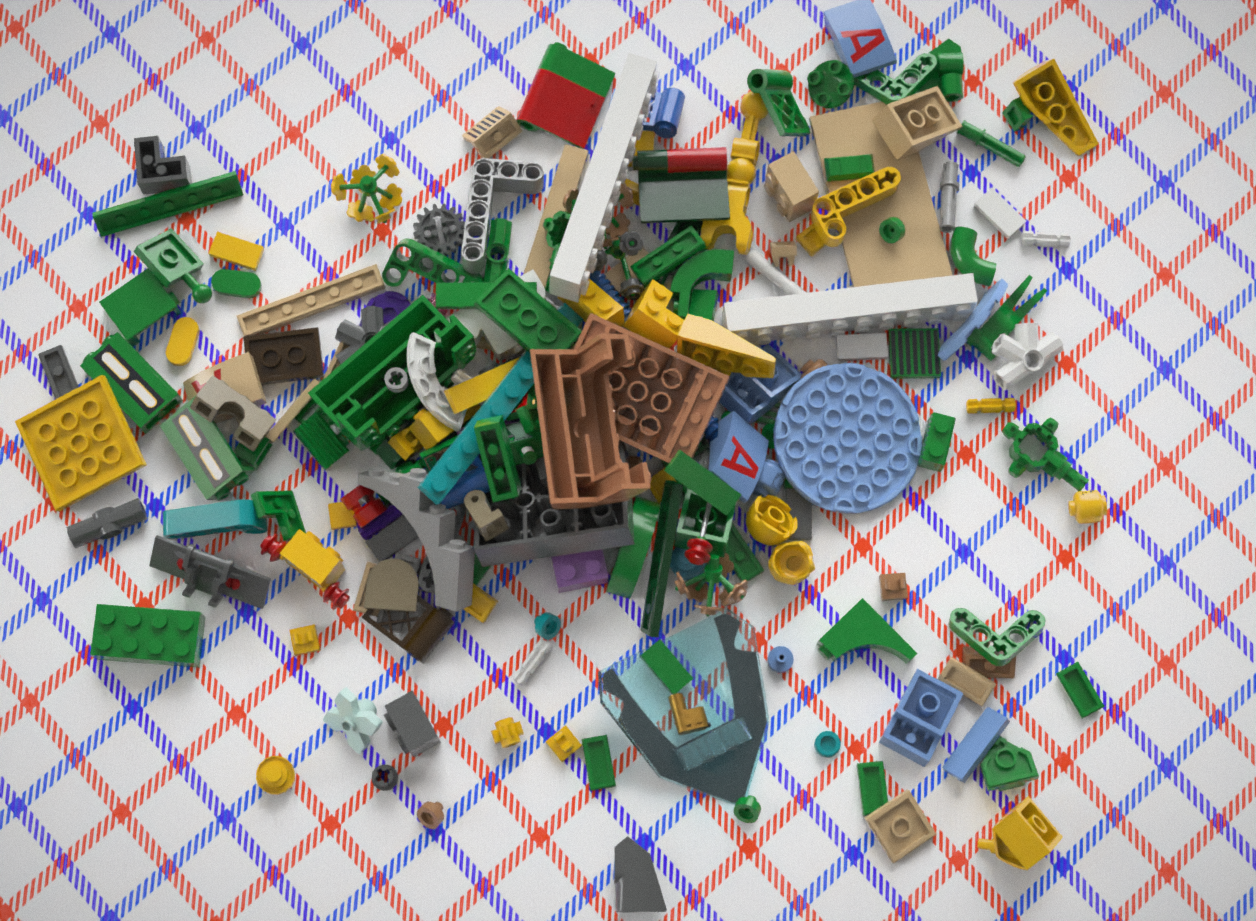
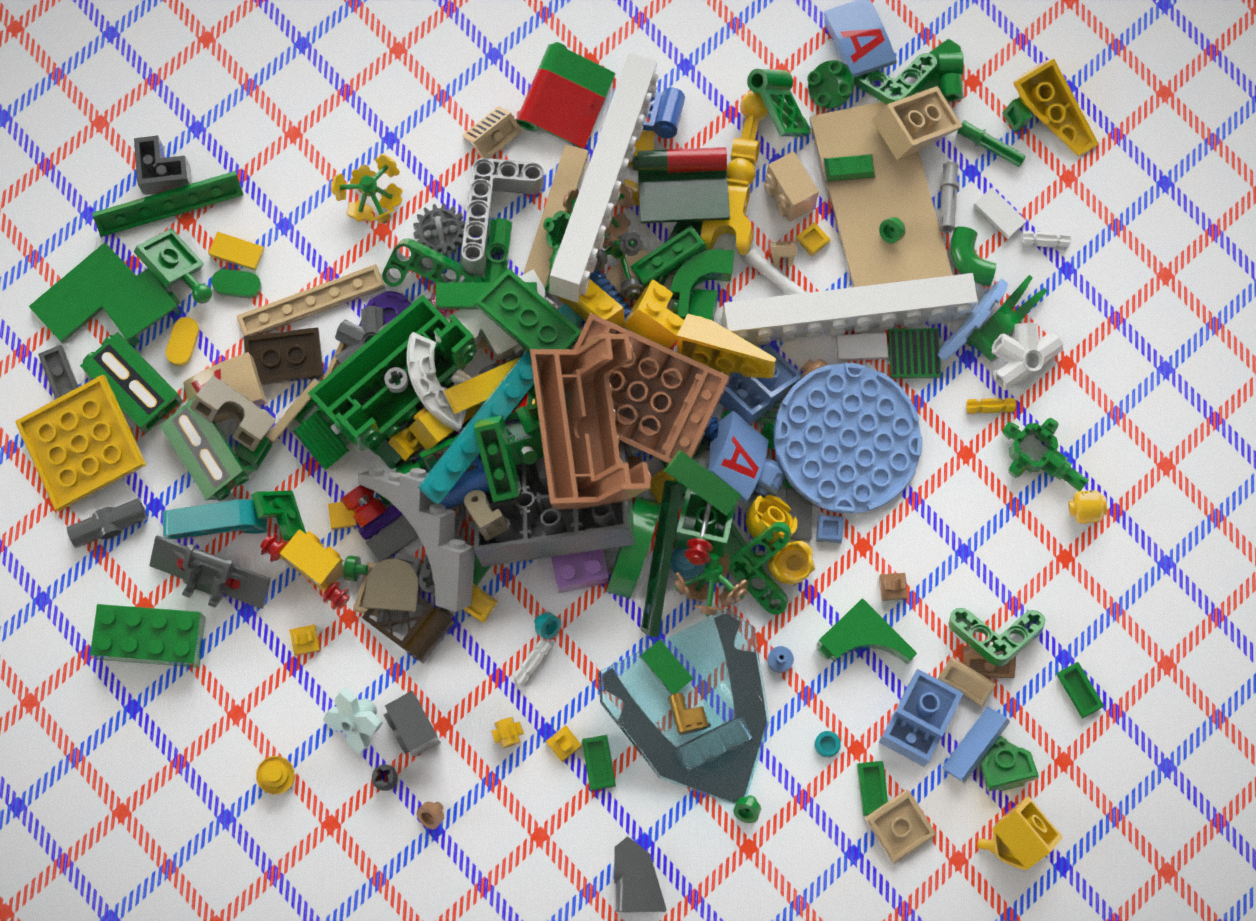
(77, 294): none -> green tile
(353, 568): none -> green tile
(754, 563): none -> green beam
(829, 529): none -> medium blue tile
(857, 200): yellow beam -> none
(936, 442): green brick -> none

